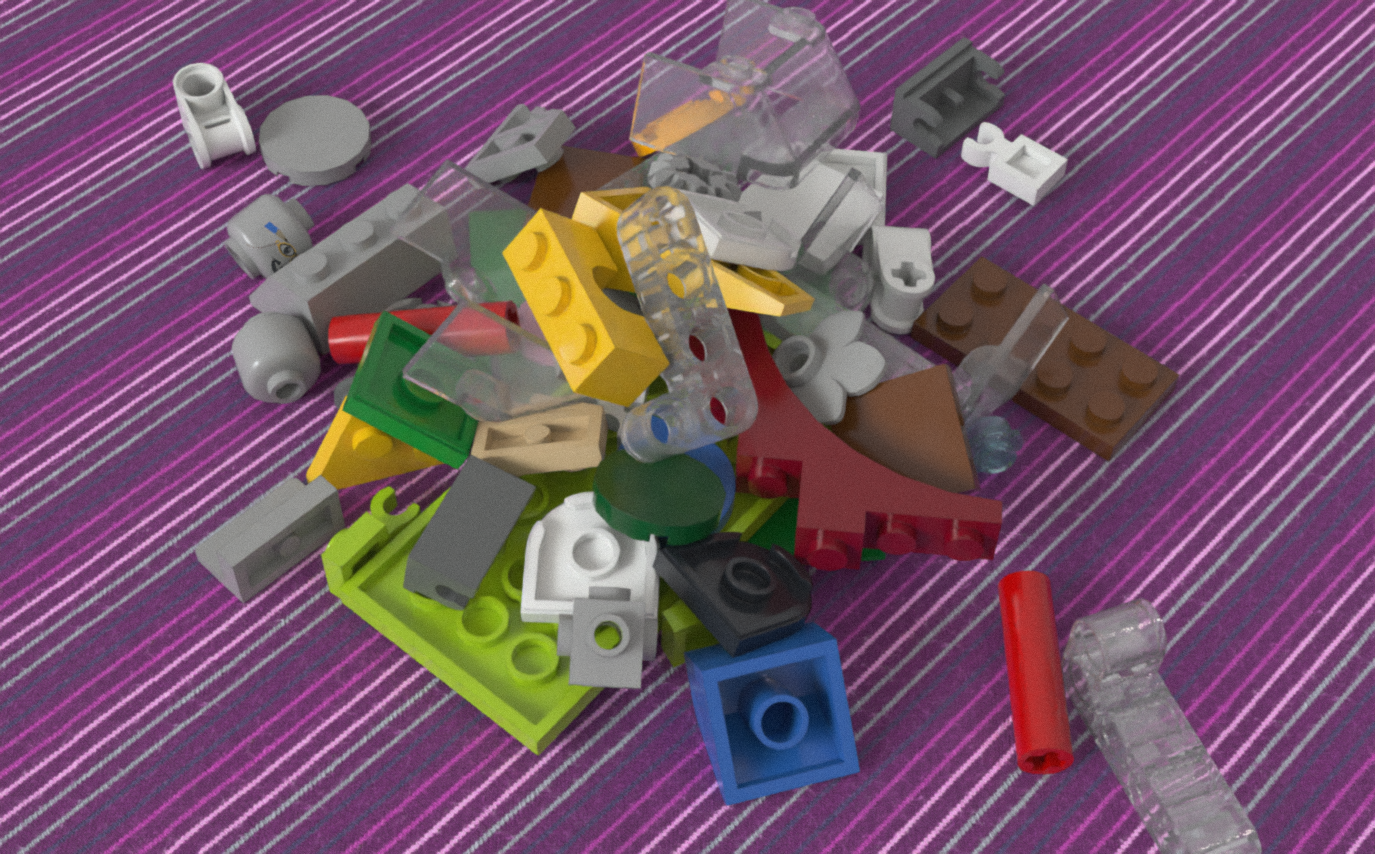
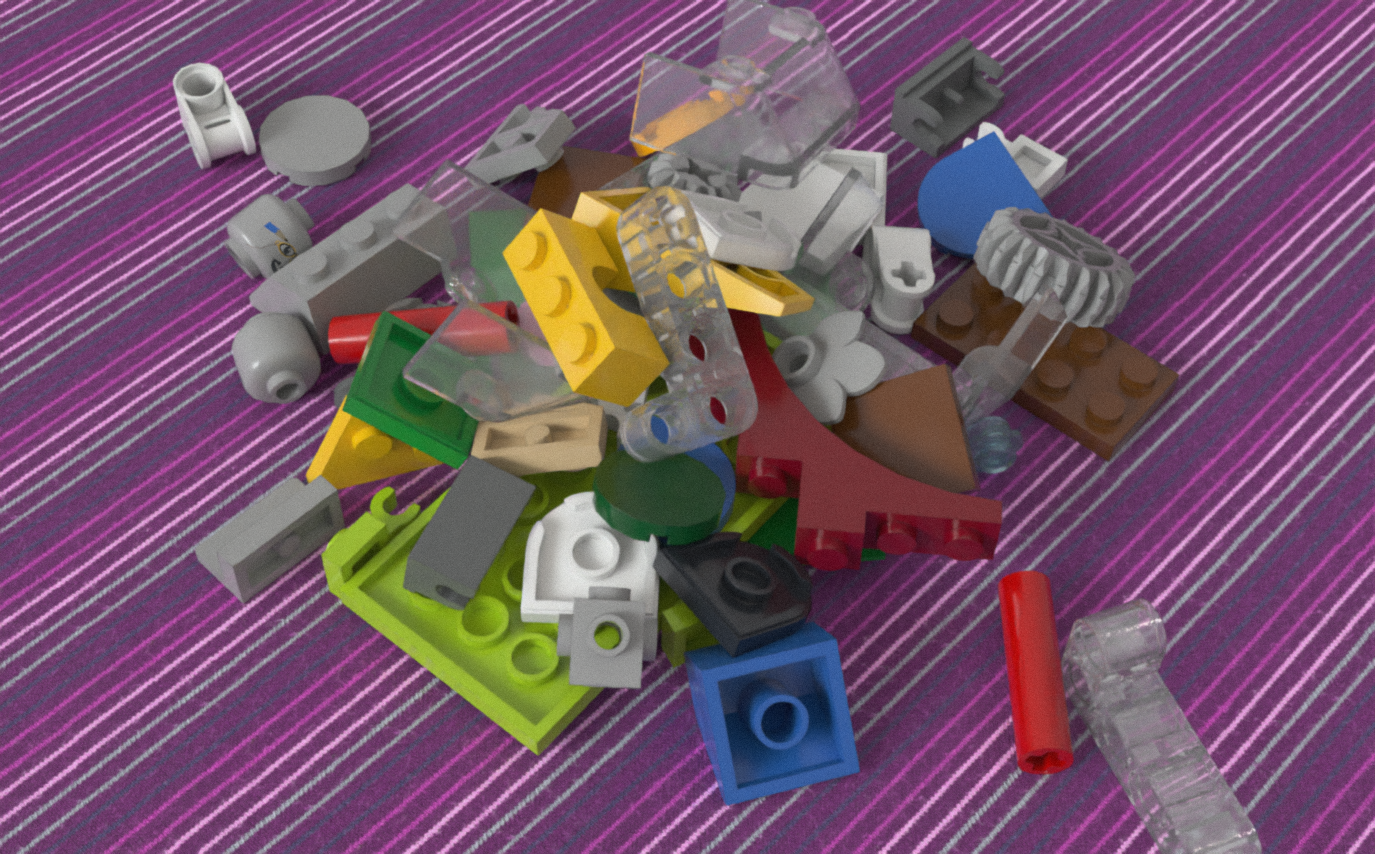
(967, 190): none -> blue tile
(1030, 248): none -> light grey gear

